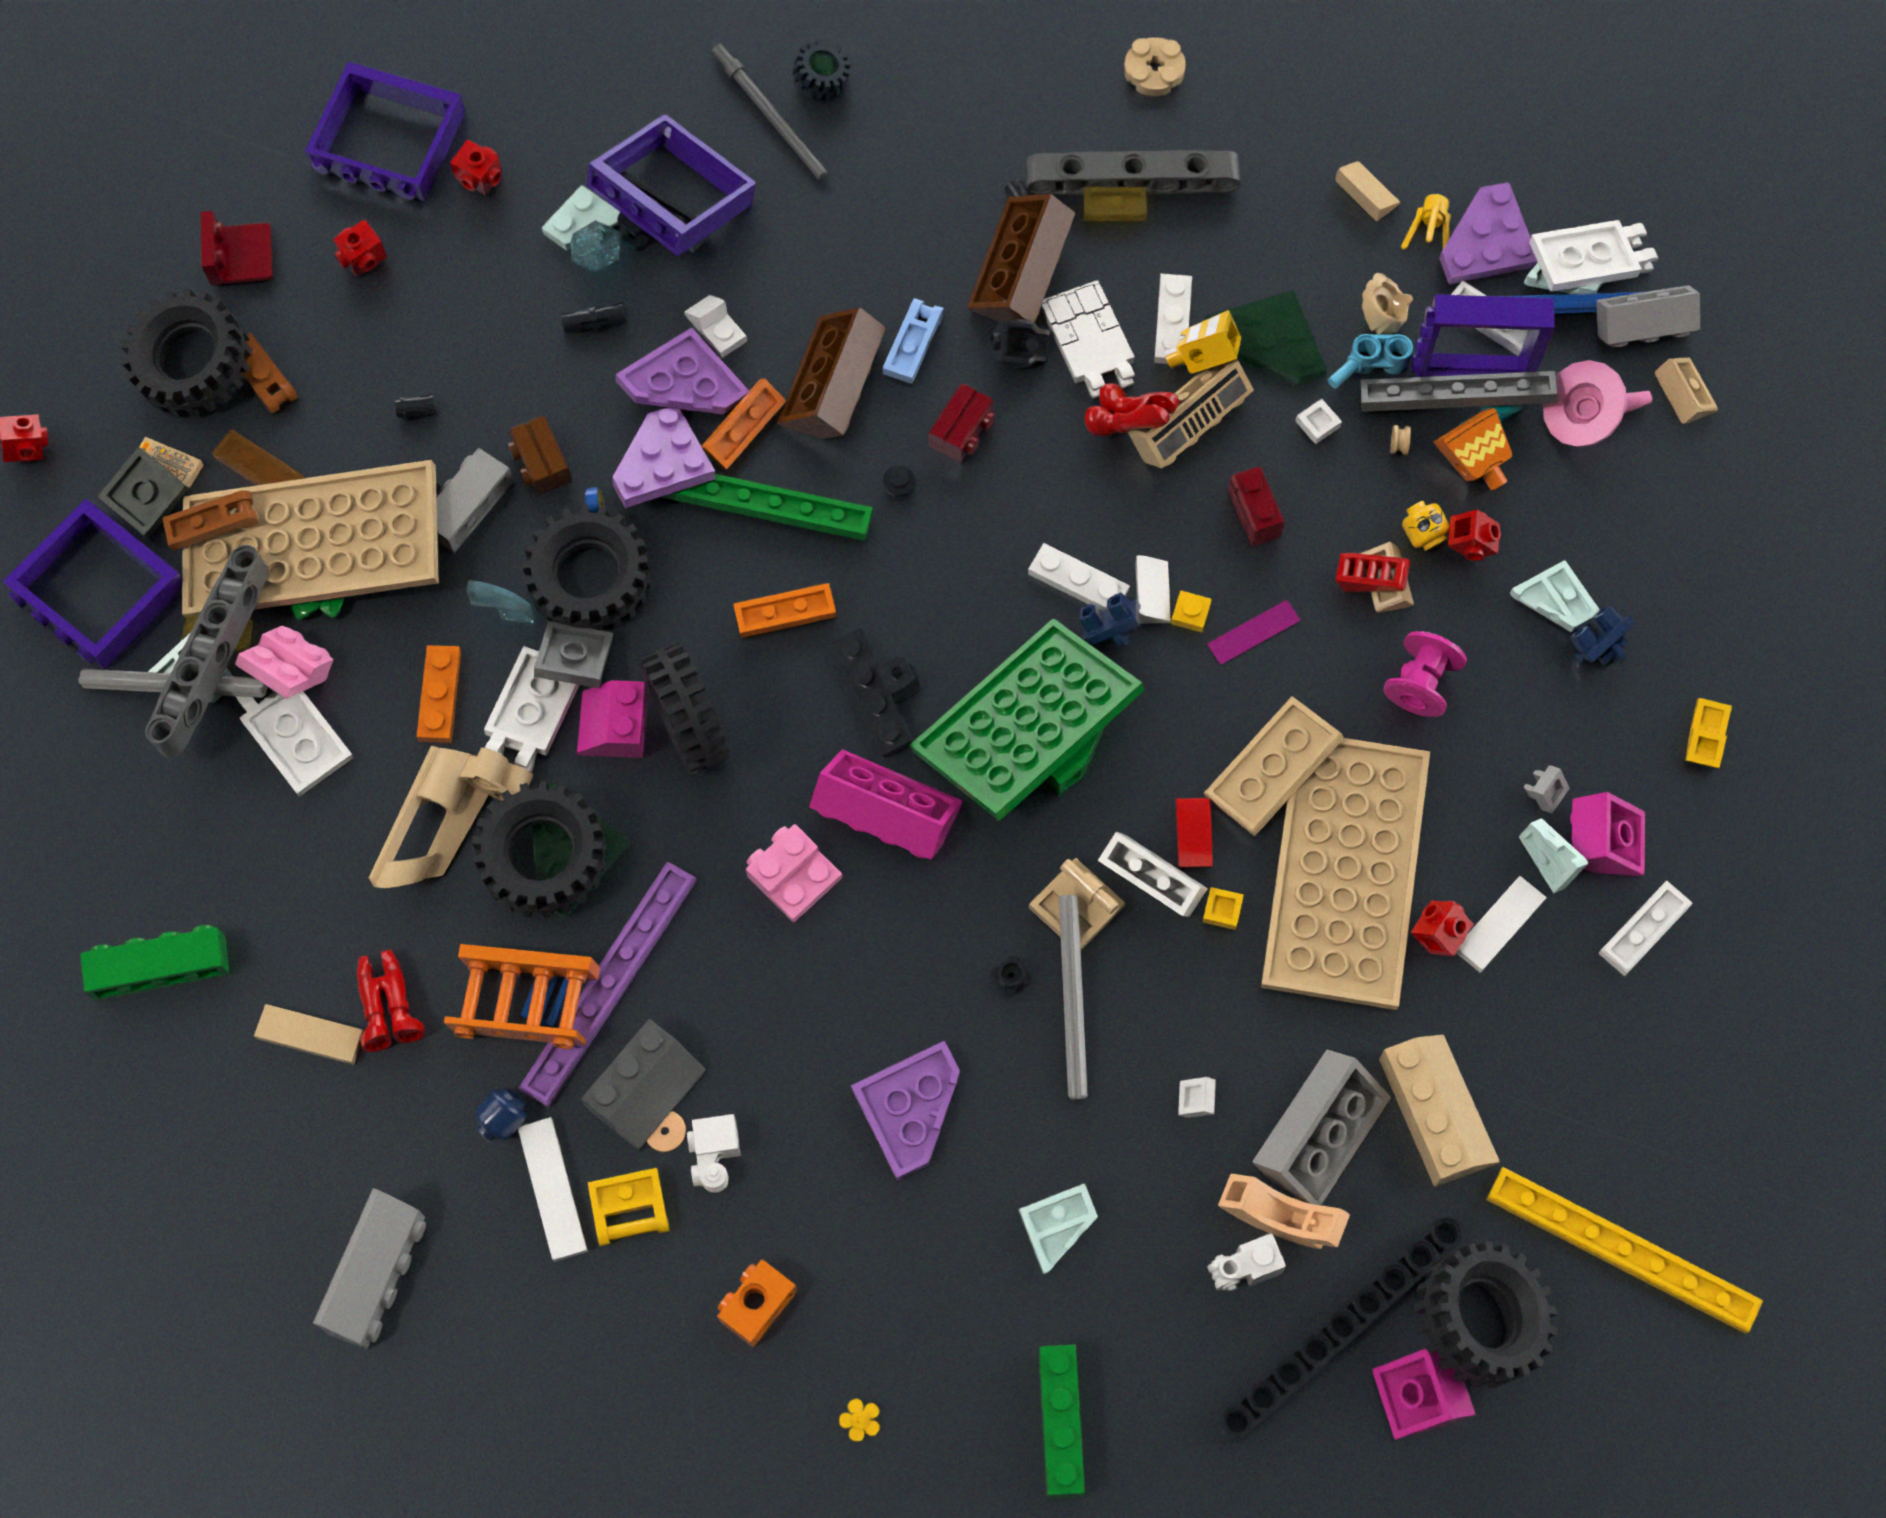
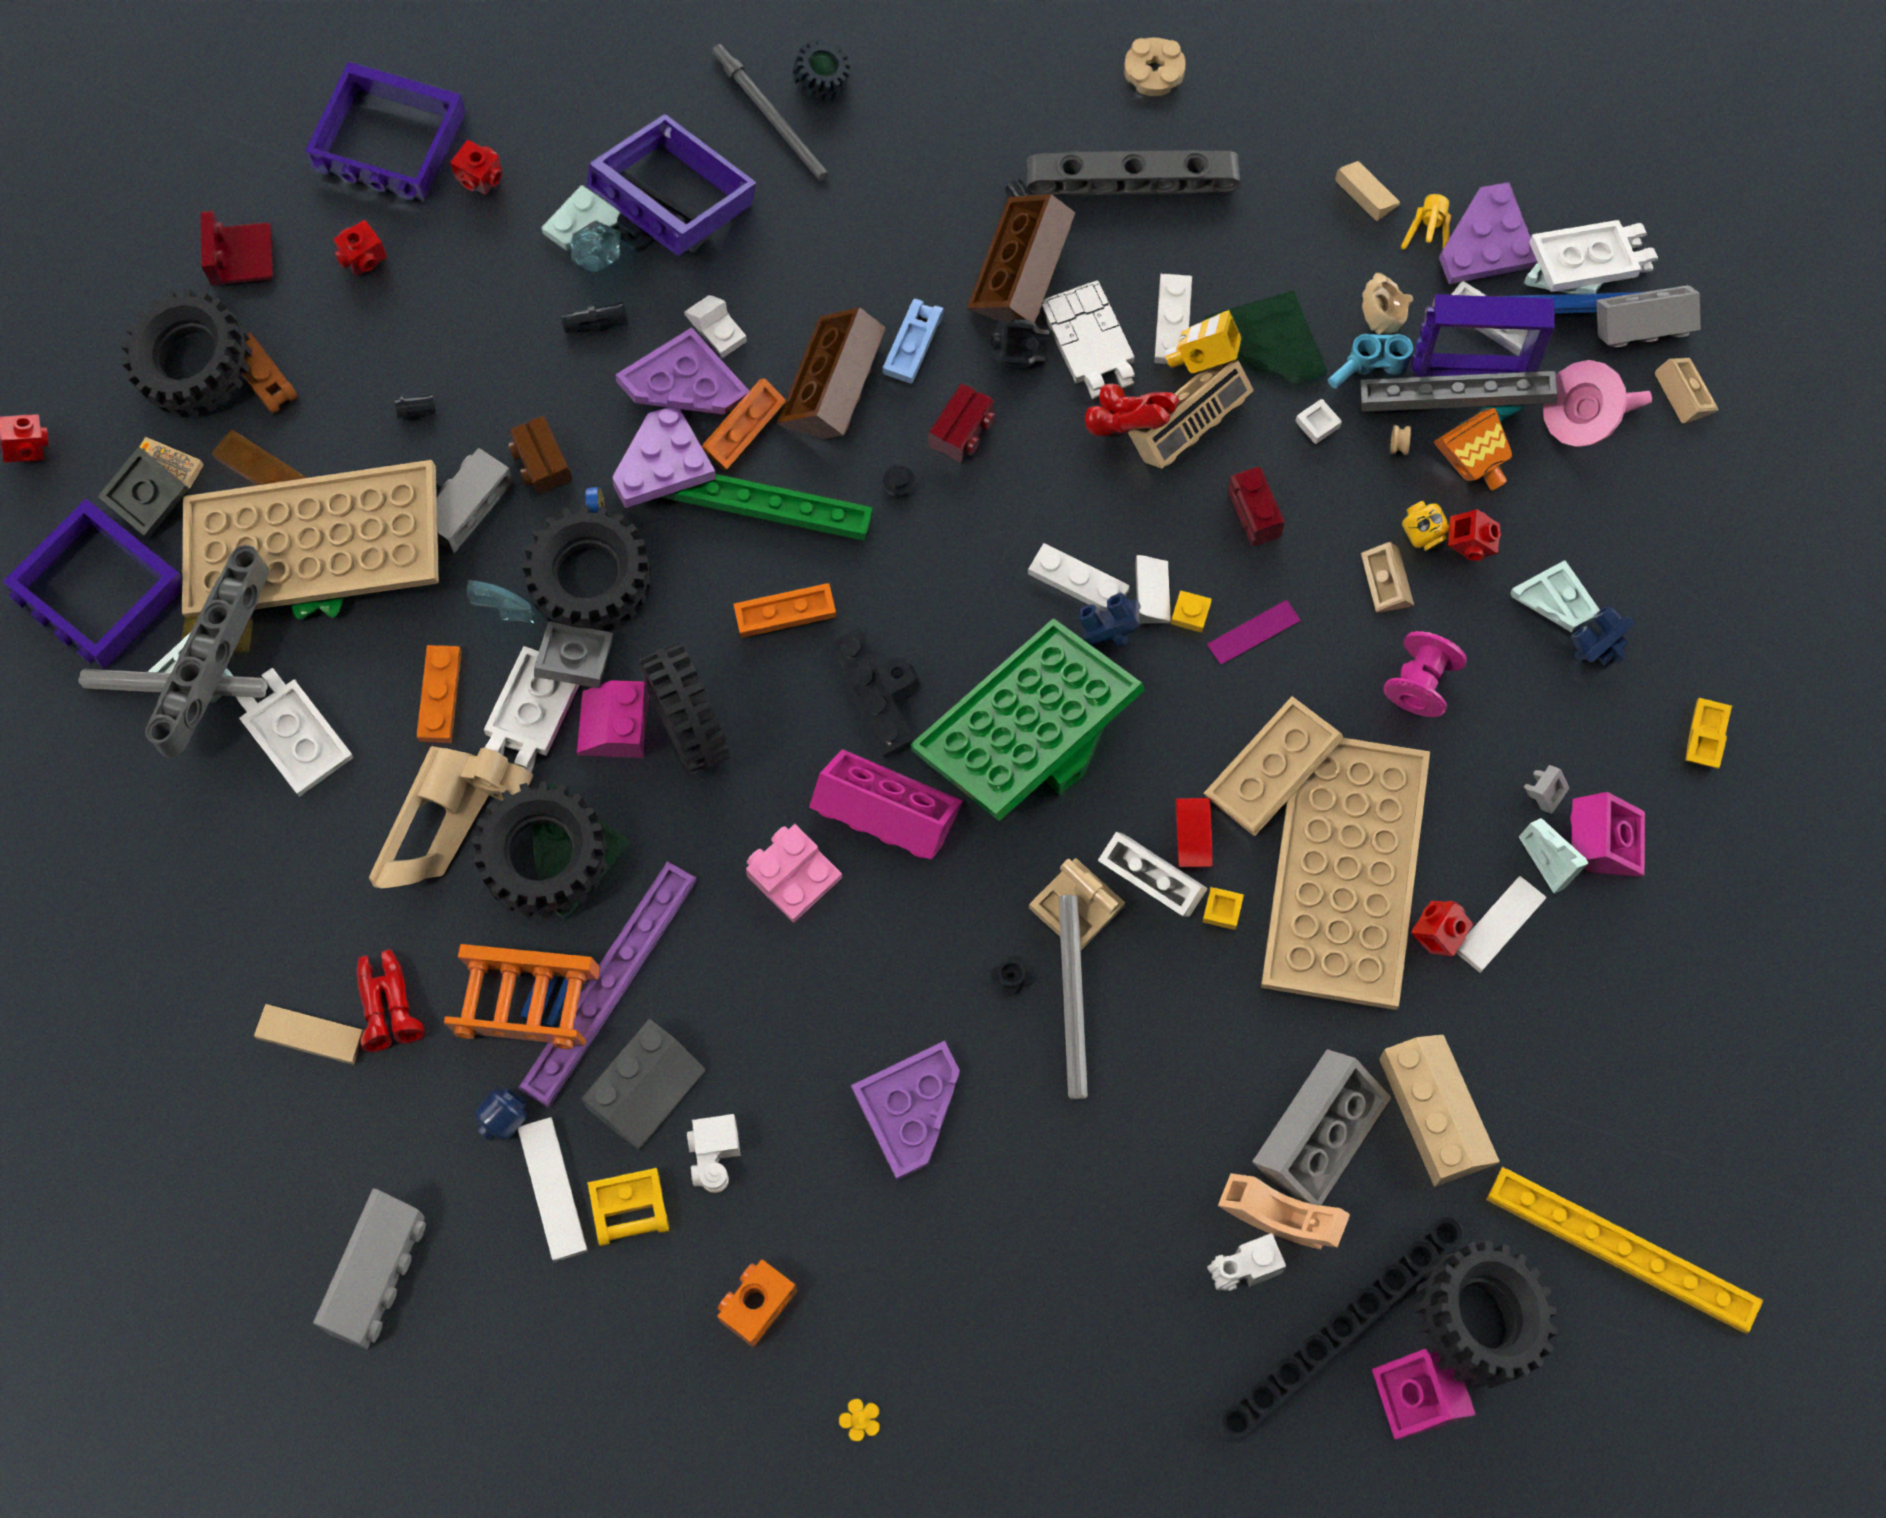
(154, 962): green brick -> none
(209, 519): dark orange plate -> none
(286, 662): bright pink plate -> none
(673, 1139): light nougat wheel -> none
(1057, 1223): light aqua wing -> none
(1061, 1422): green brick -> none
(1115, 204): clear yellow plate -> none
(1196, 1097): white plate -> none
(1352, 567): red slope -> none
(1645, 928): white tile -> none

